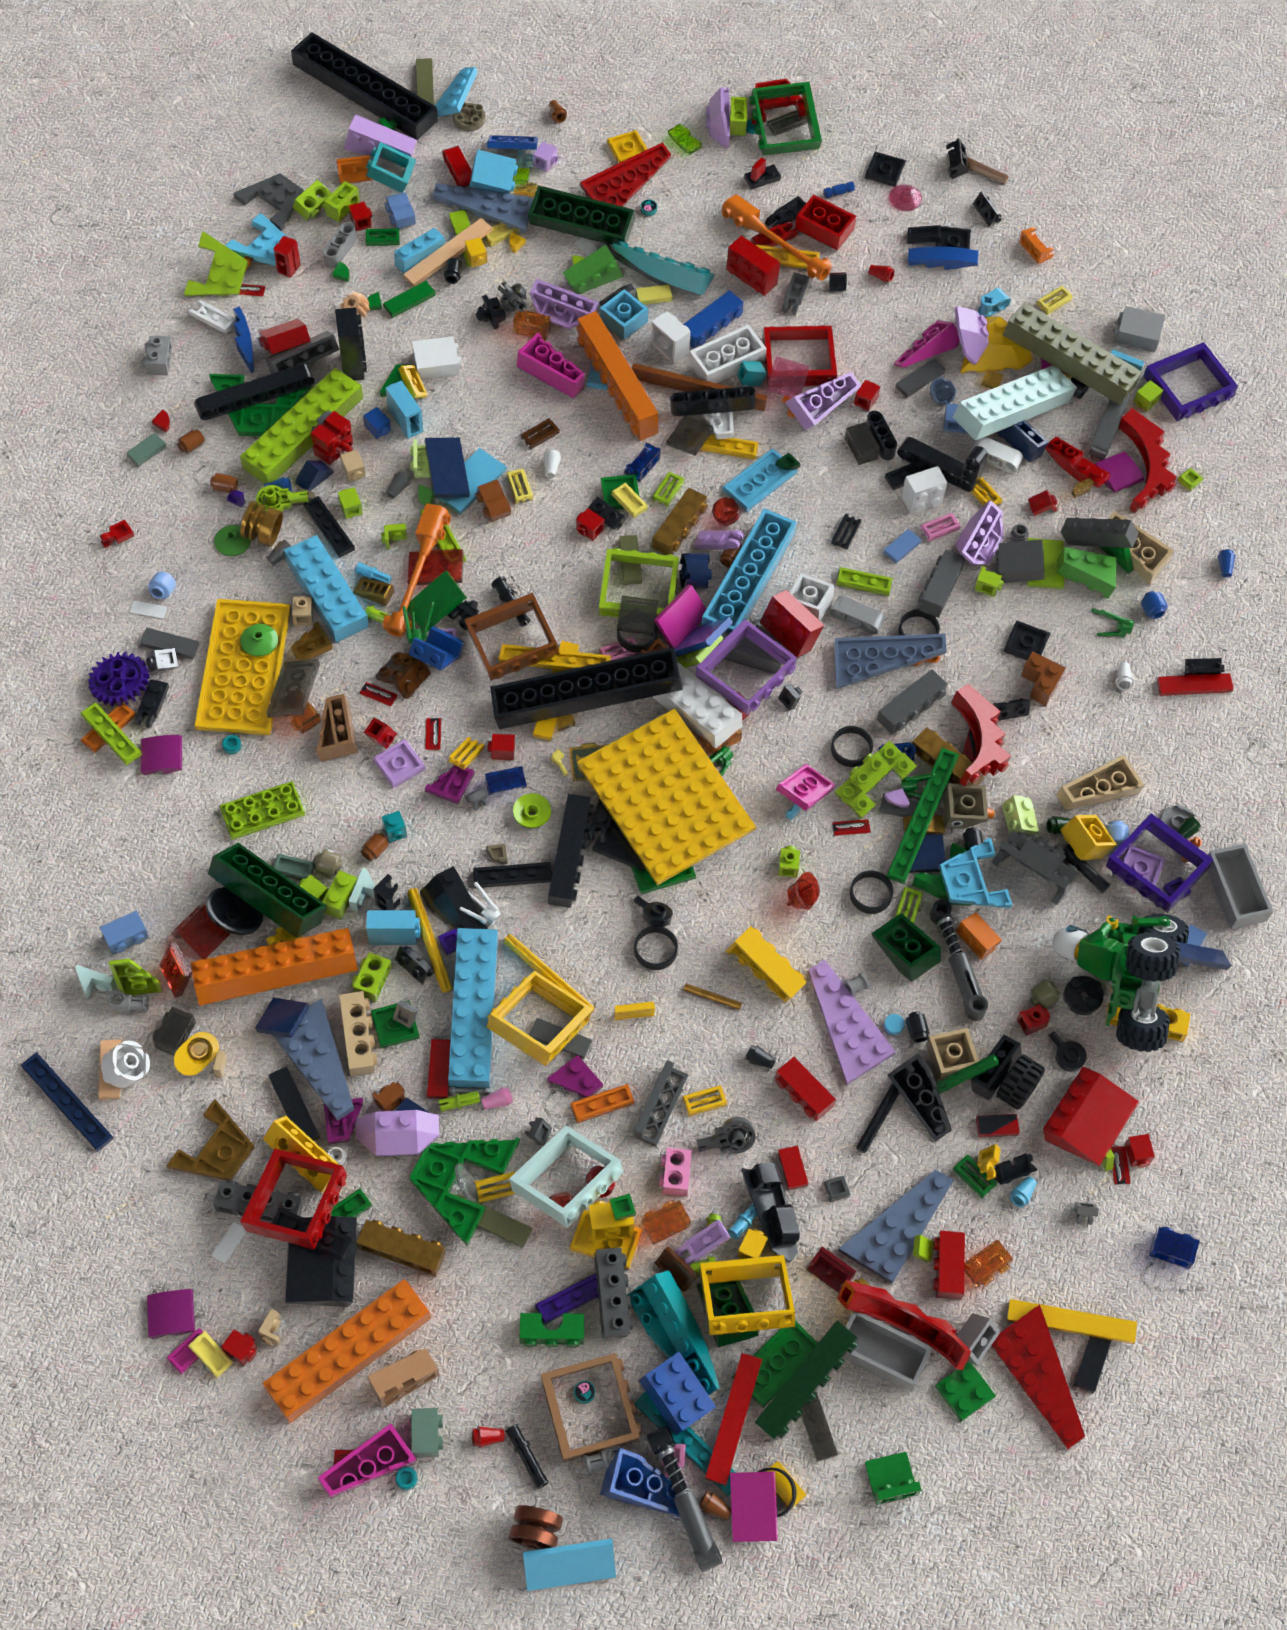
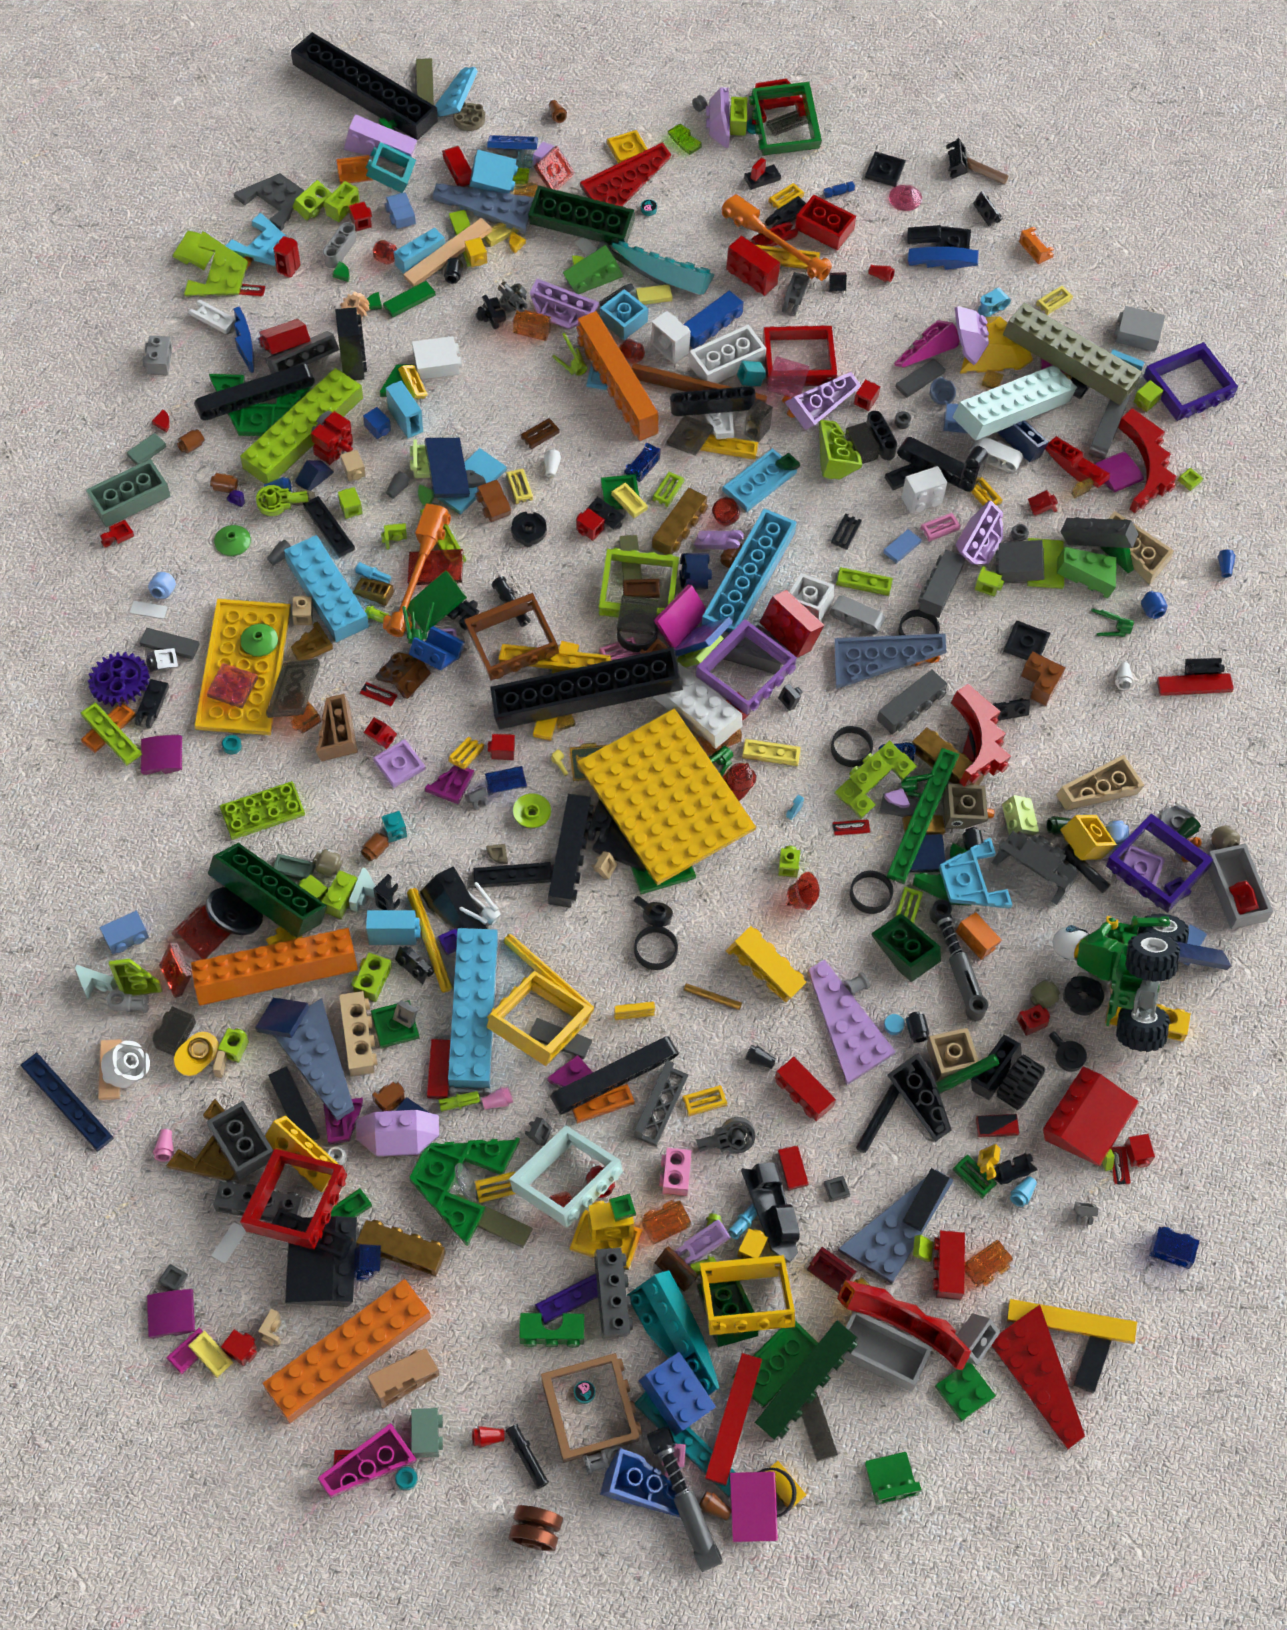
(128, 493): none -> sand green brick
(164, 1146): none -> bright pink cone
(173, 1278): none -> dark grey tile
(190, 252): none -> lime slope
(232, 685): none -> clear pink plate
(234, 1052): none -> lime brick
(240, 1140): none -> dark grey brick
(261, 524): pearl gold wheel -> none
(367, 1261): none -> clear blue brick
(384, 252): none -> clear red head
(386, 237): green tile -> none
(433, 734): red sticker -> none
(474, 479): none -> dark grey tile
(530, 537): none -> black plate
(550, 367): dark pink wedge -> none
(554, 169): none -> clear red plate
(569, 1564): medium azure tile -> none
(577, 364): none -> lime plant
(605, 865): none -> tan tile
(614, 1075): none -> black beam
(632, 350): none -> clear red head
(642, 588): none -> reddish brown tile
(699, 103): none -> dark grey bush
(740, 779): none -> clear red piece
(758, 420): none -> clear smoke brick
(771, 752): none -> light yellow tile
(787, 196): none -> yellow tile
(805, 787): dark pink tile -> none
(836, 453): none -> lime wedge
(903, 415): none -> dark grey bush
(926, 1199): none -> black tile
(1225, 837): none -> dark tan head
(1243, 897): none -> red bracket

